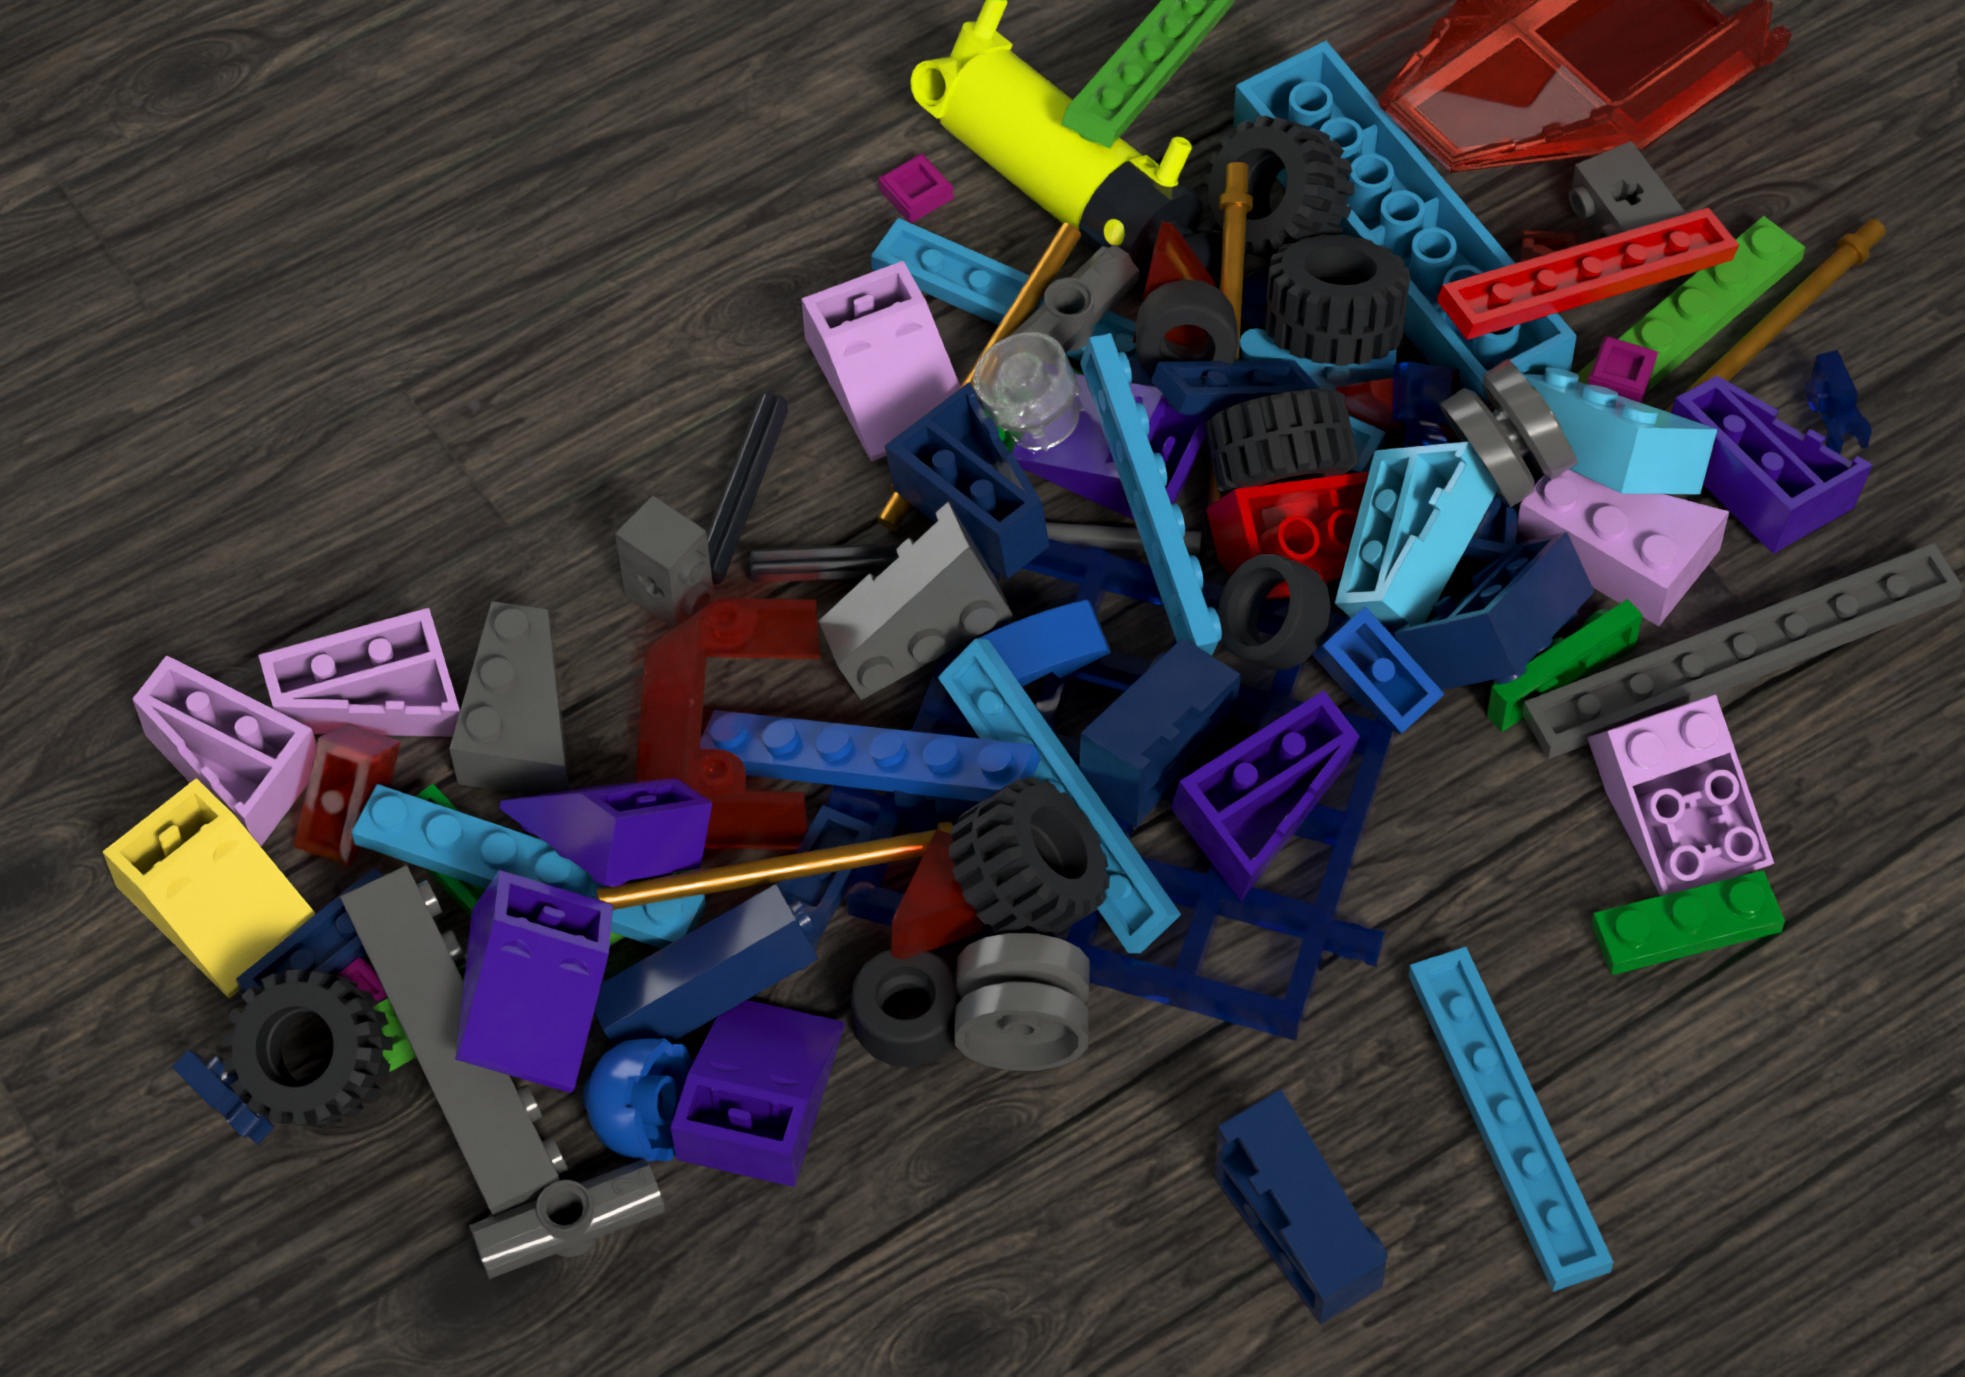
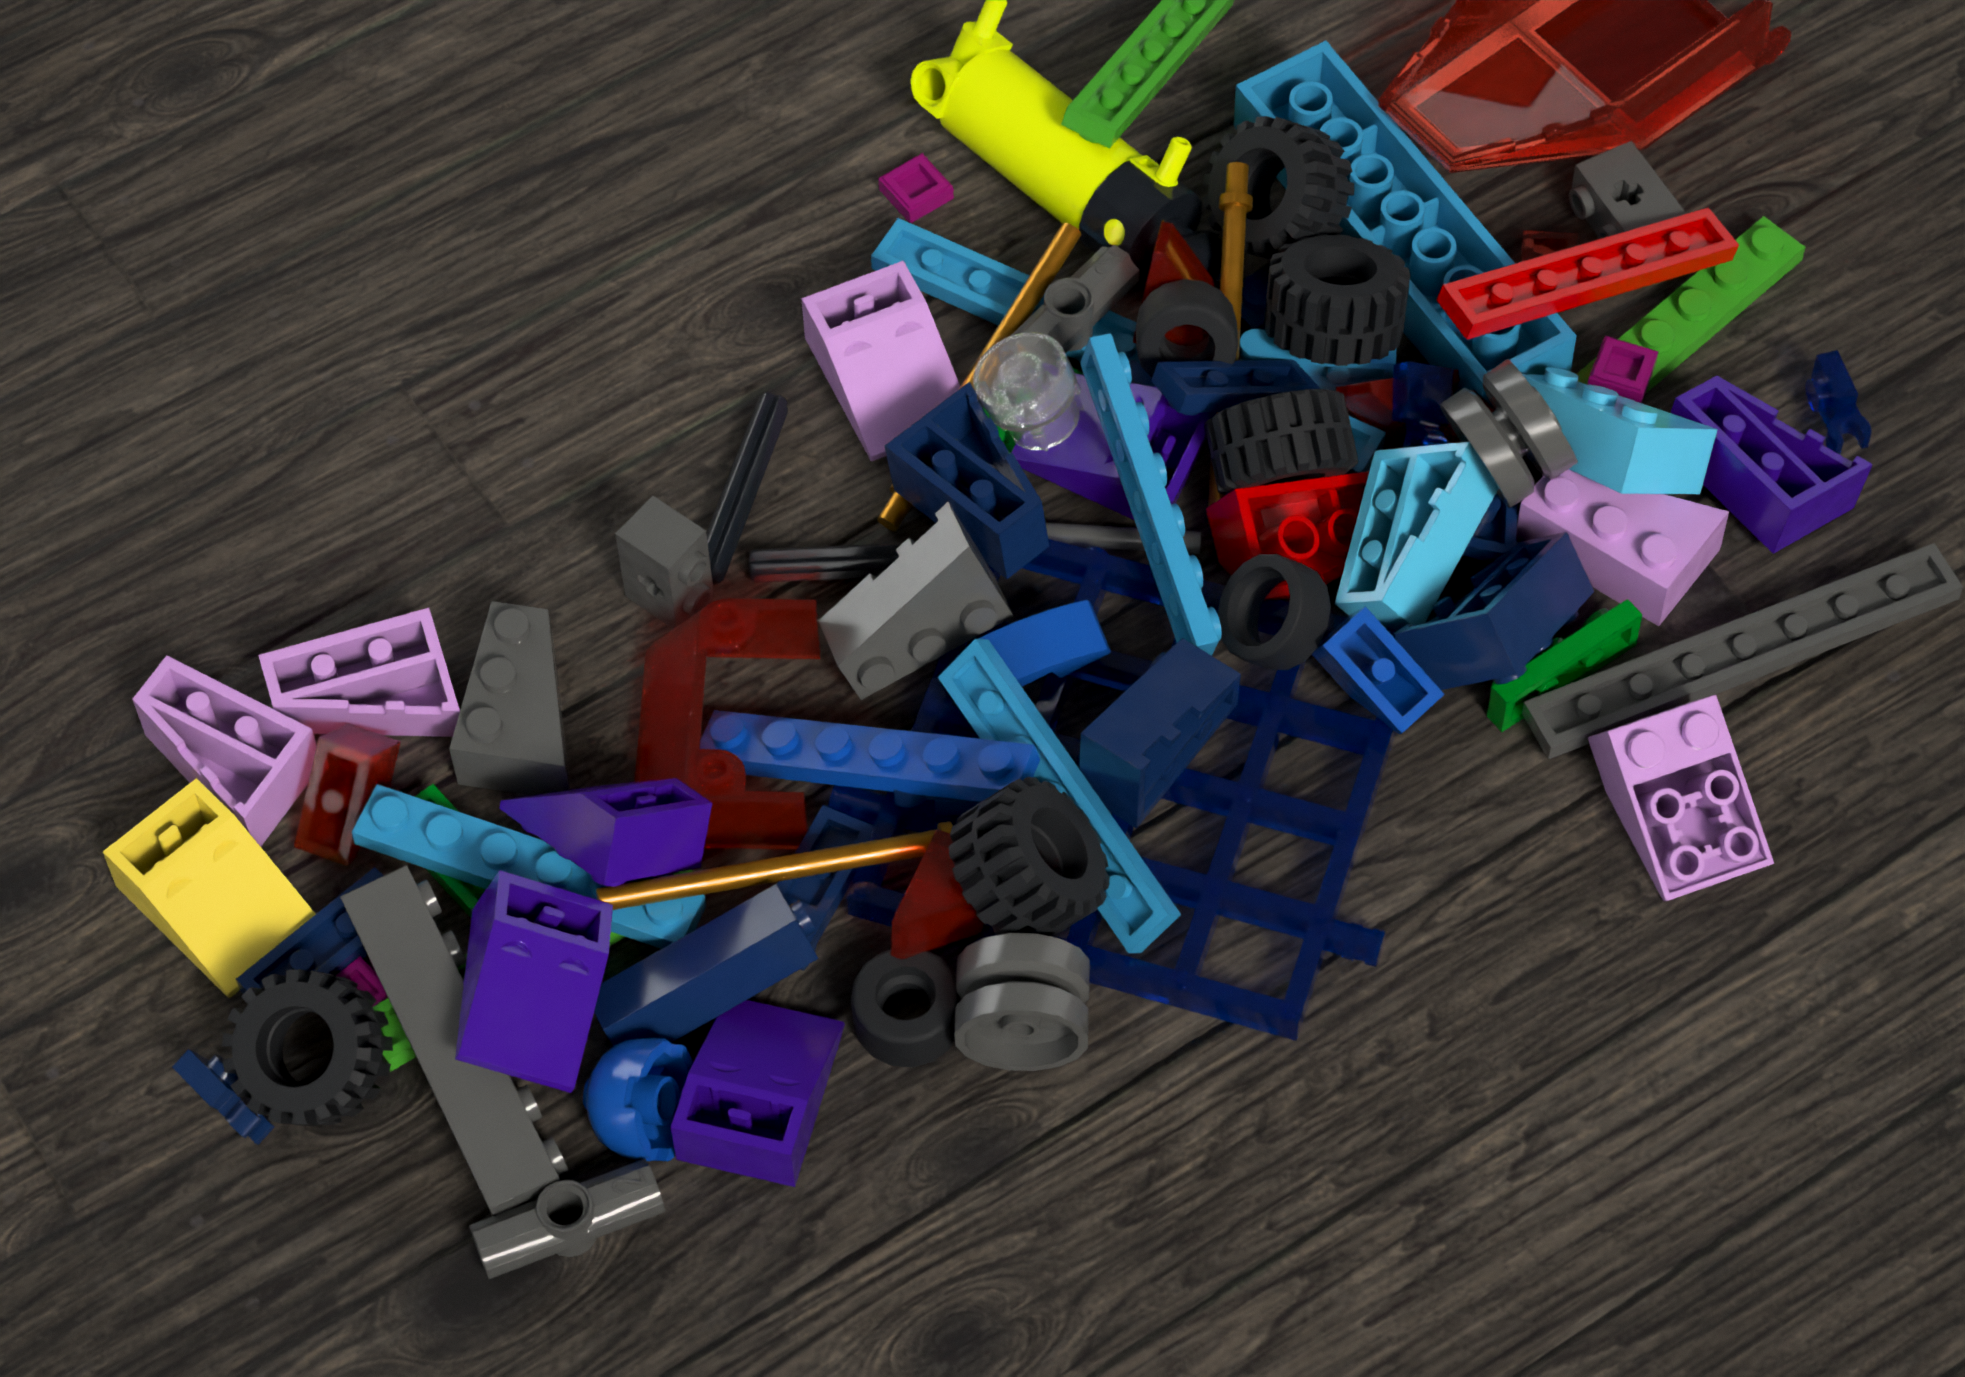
(1263, 789): dark purple wedge -> none
(1297, 1207): dark blue wedge -> none
(1510, 1119): dark azure plate -> none
(1687, 922): green plate -> none
(1851, 251): pearl gold bar -> none

